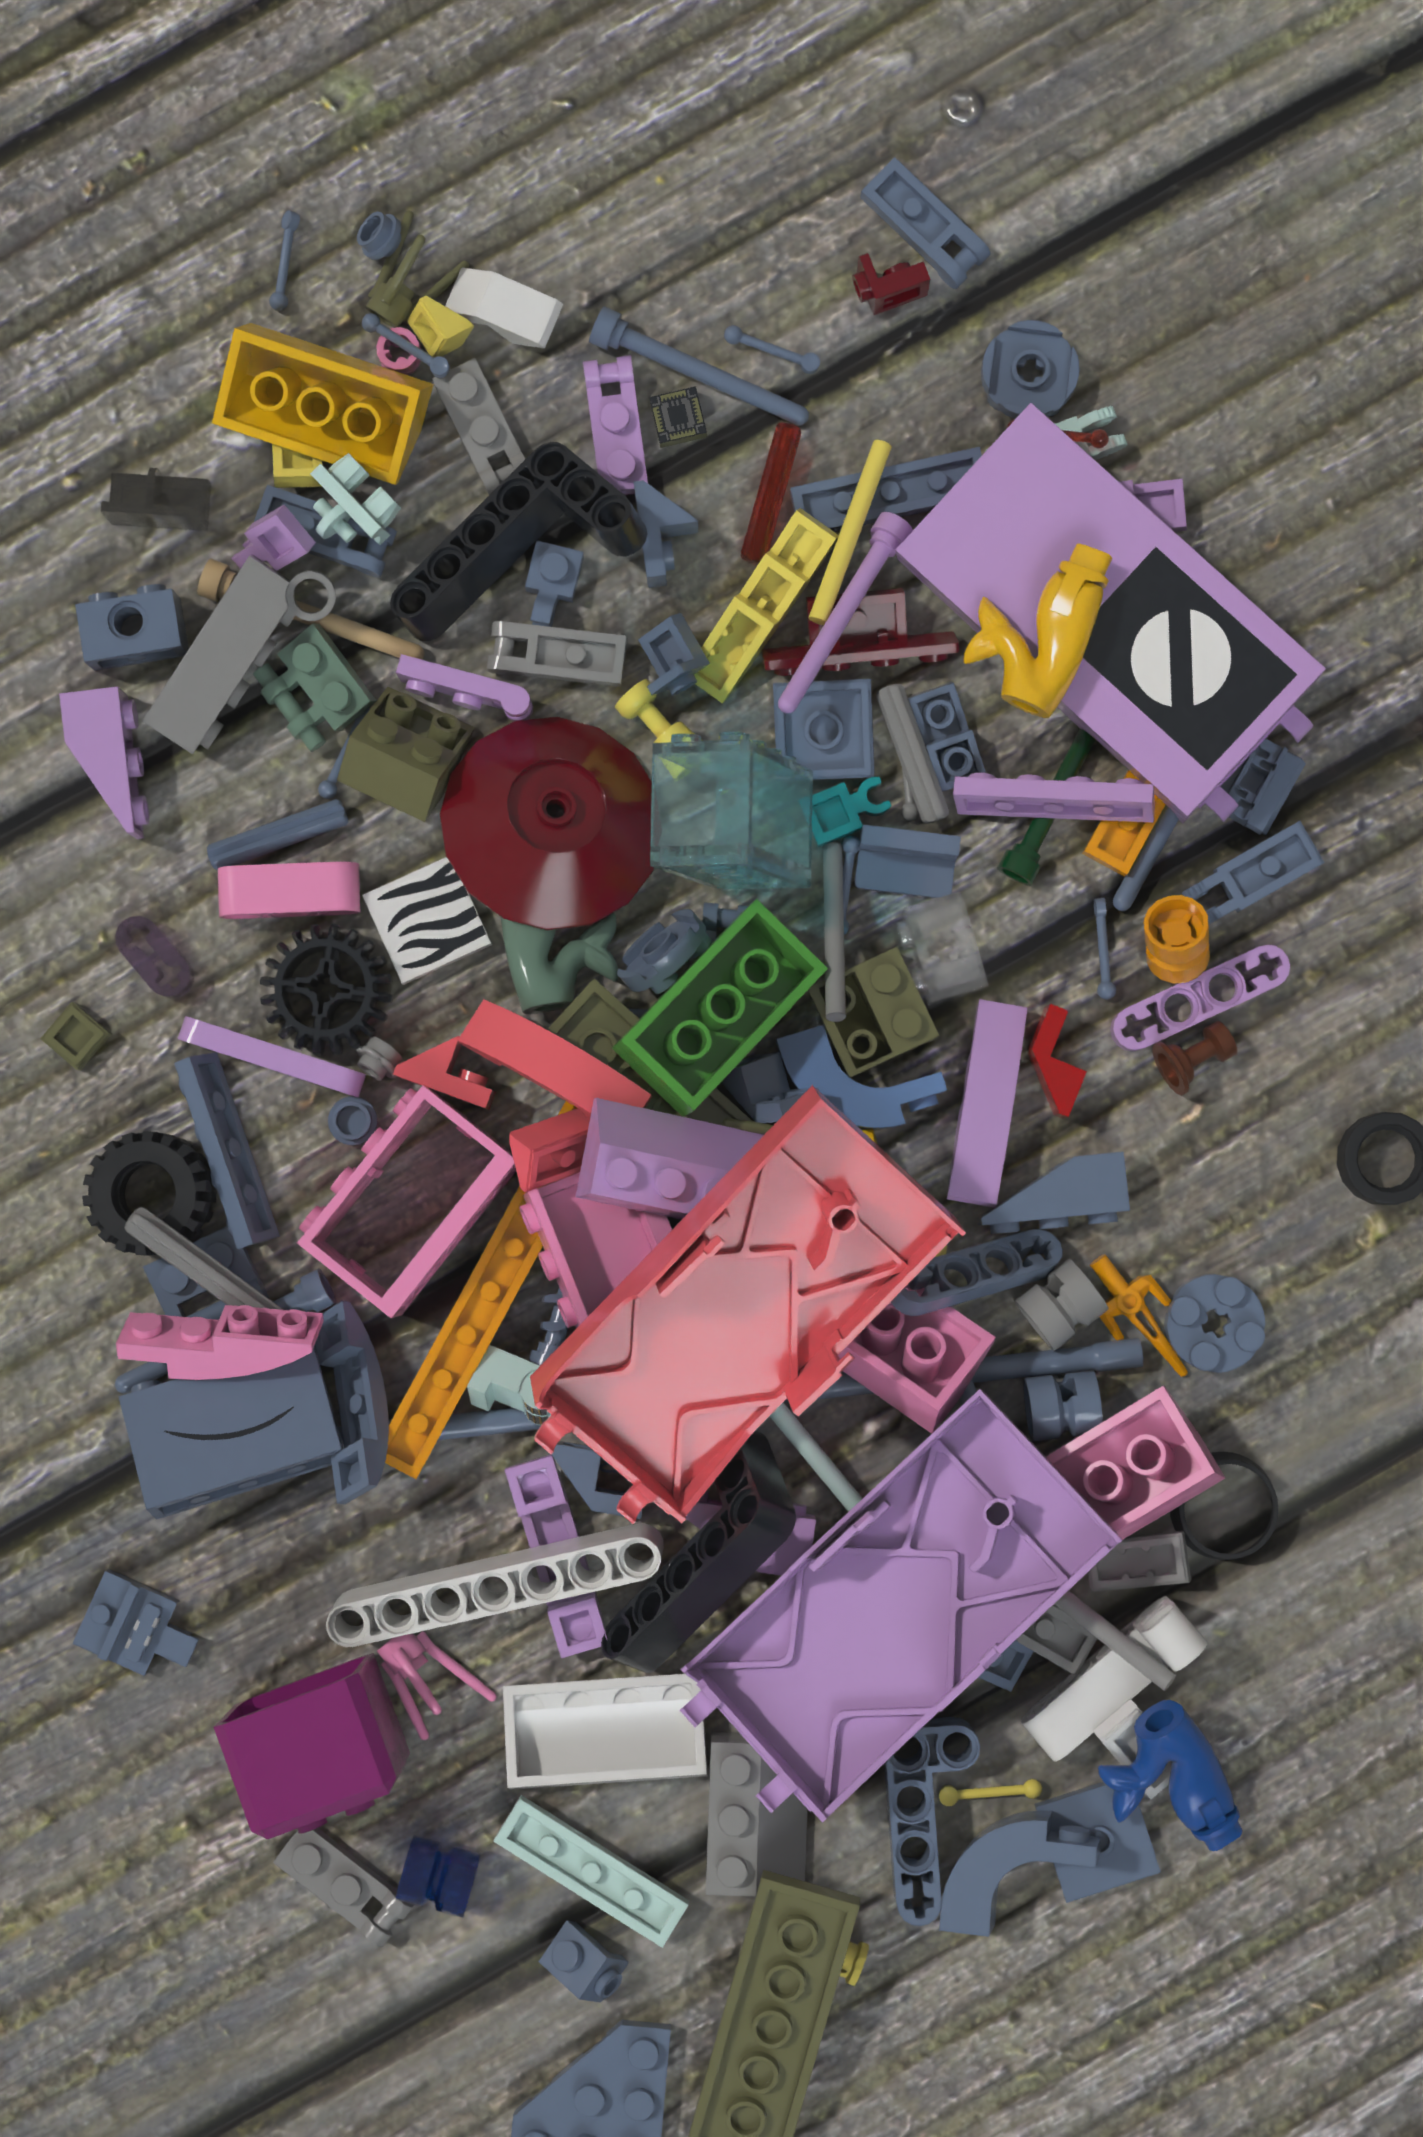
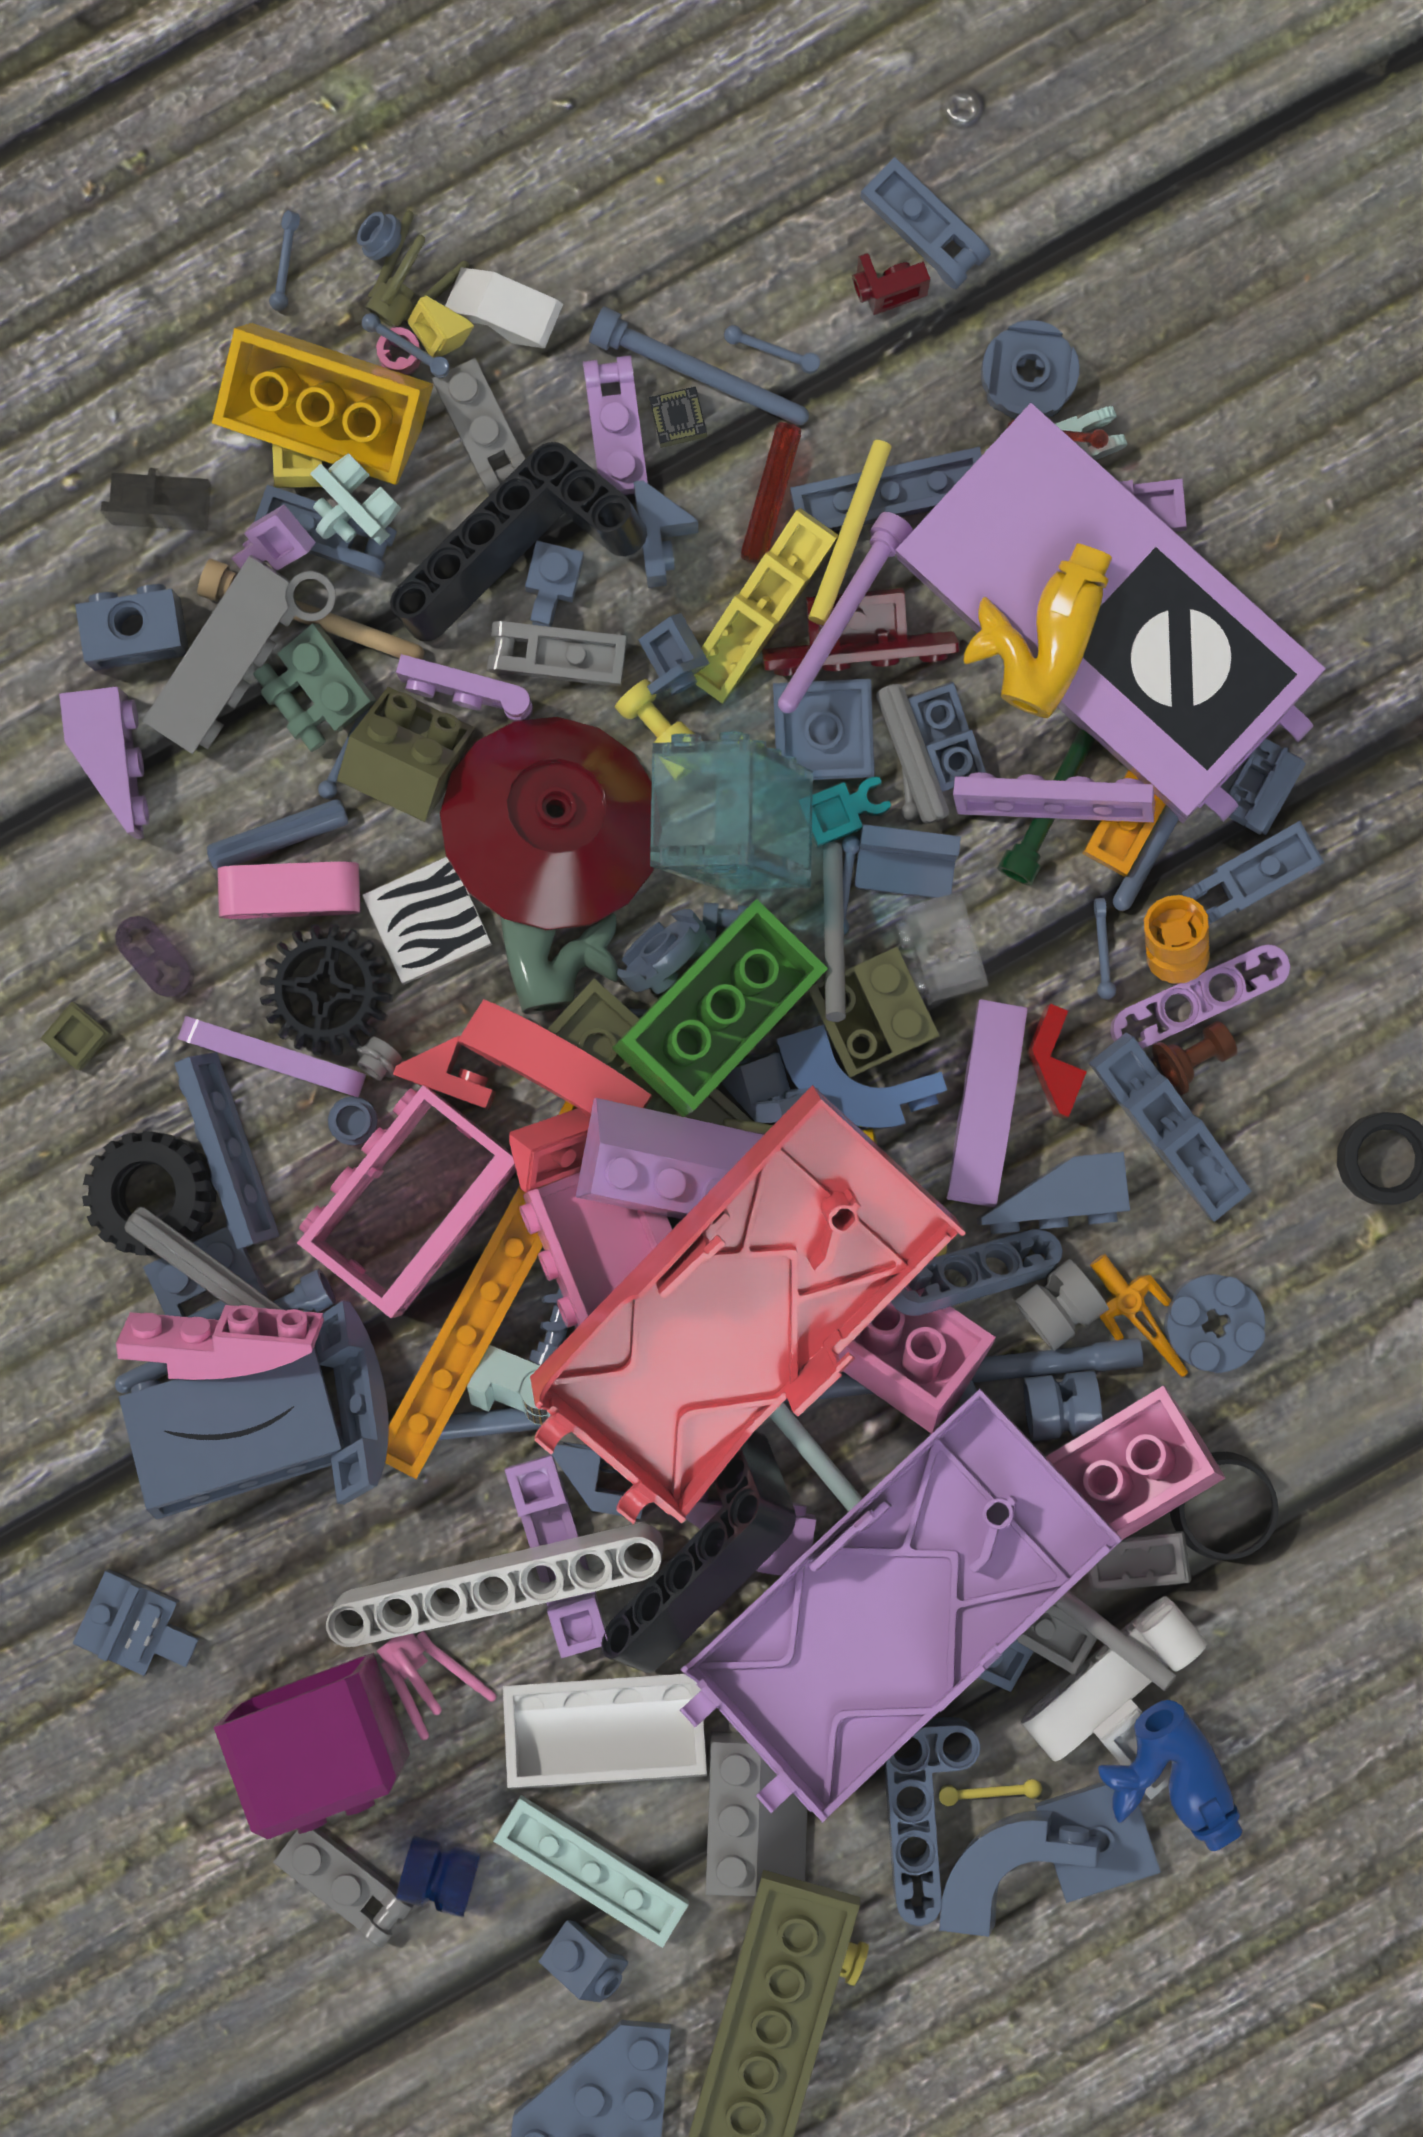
(1170, 1127): none -> sand blue slope

